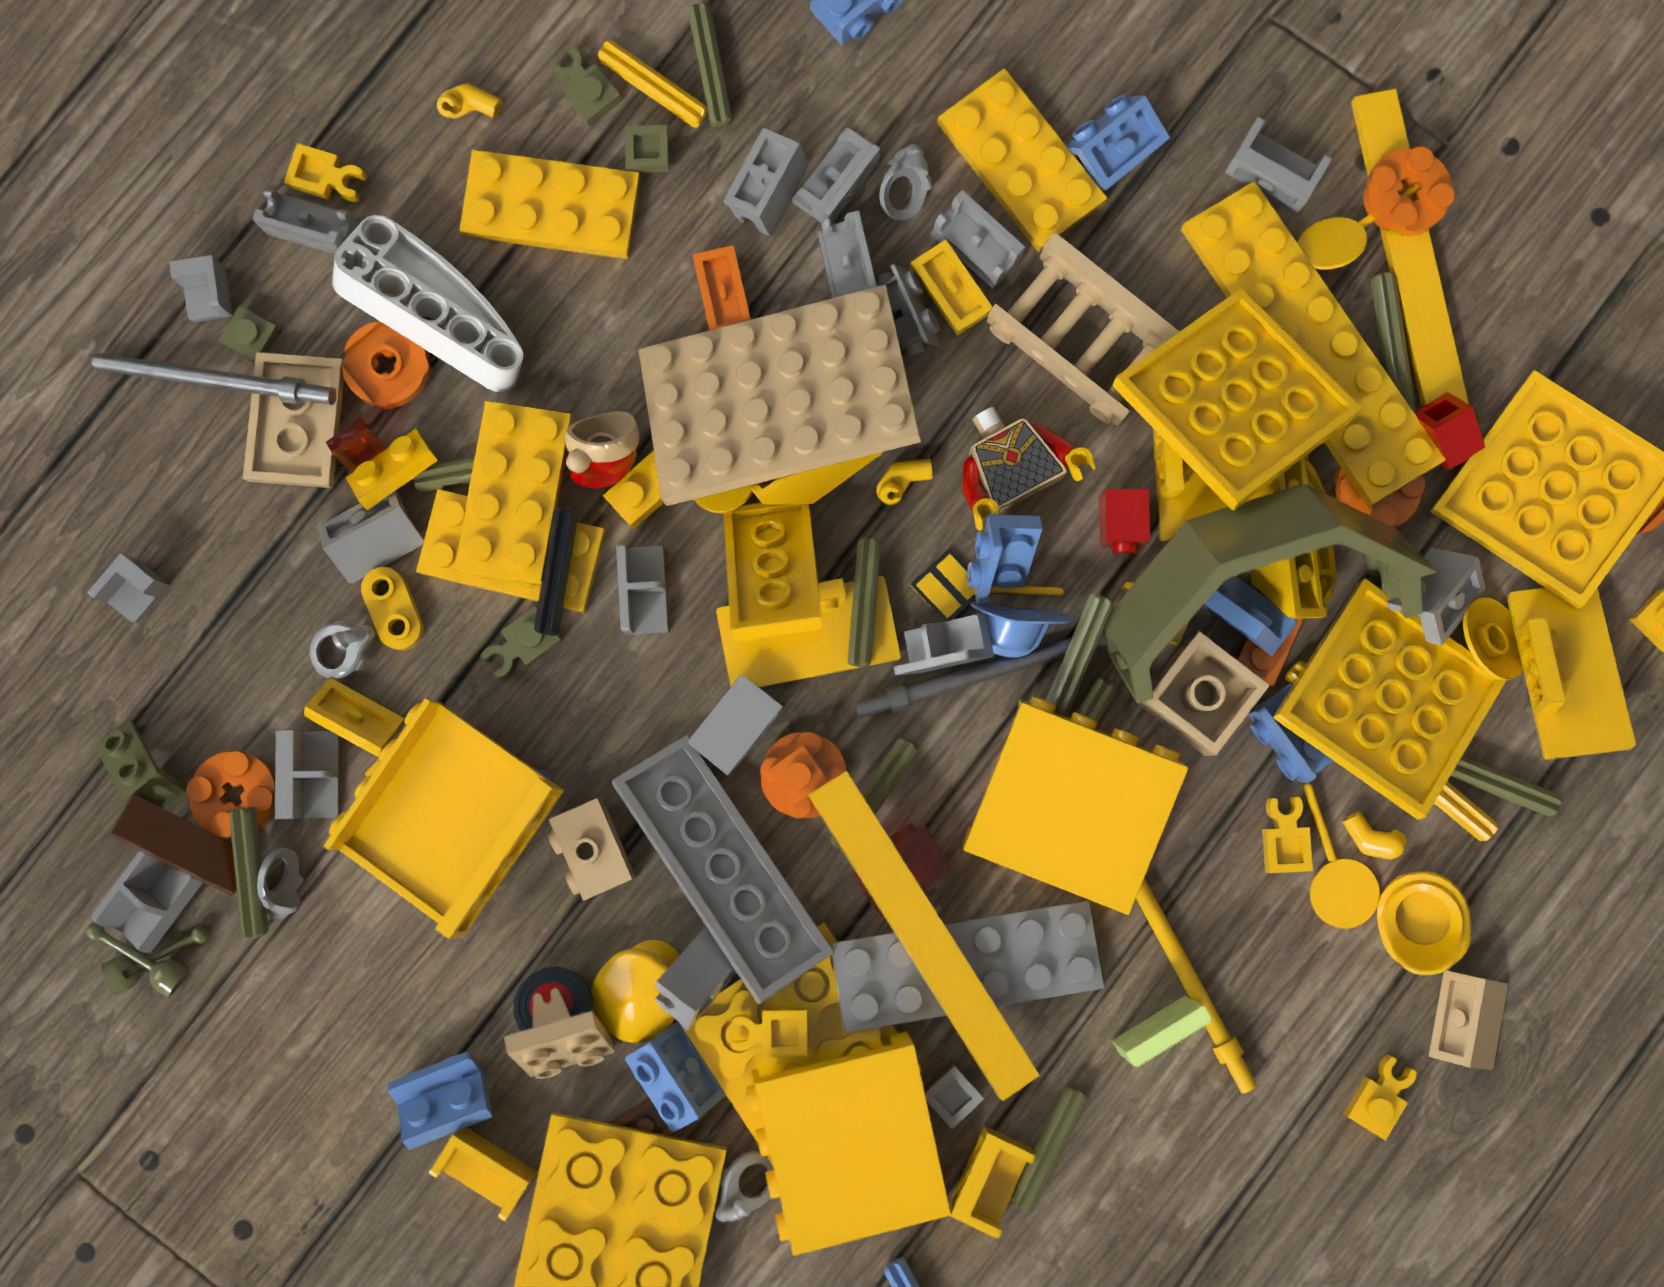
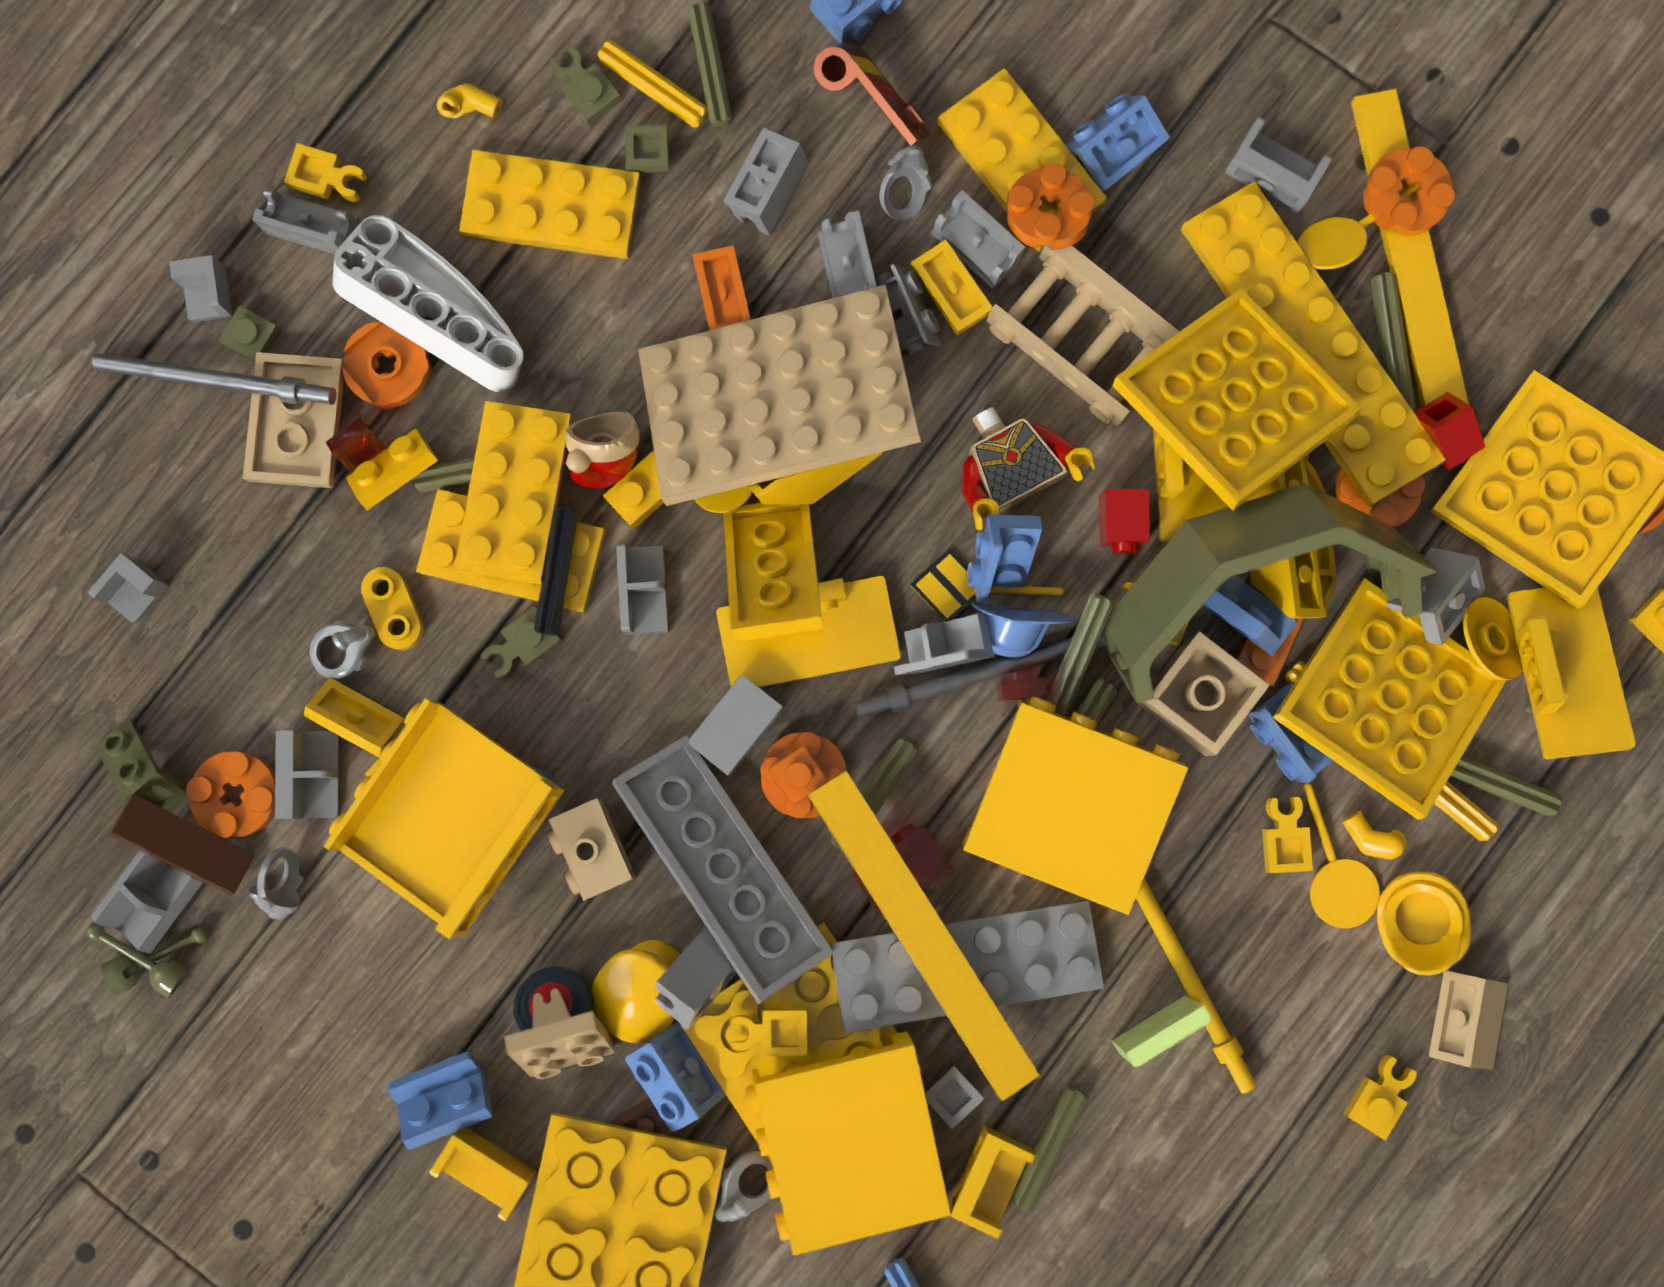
(247, 866): olive axle -> none
(370, 538): light grey panel -> none
(838, 177): light grey hinge -> none
(847, 65): none -> copper door
(864, 602): olive axle -> none
(898, 477): yellow arm -> none
(1021, 686): none -> clear red plate
(1053, 186): none -> orange plate

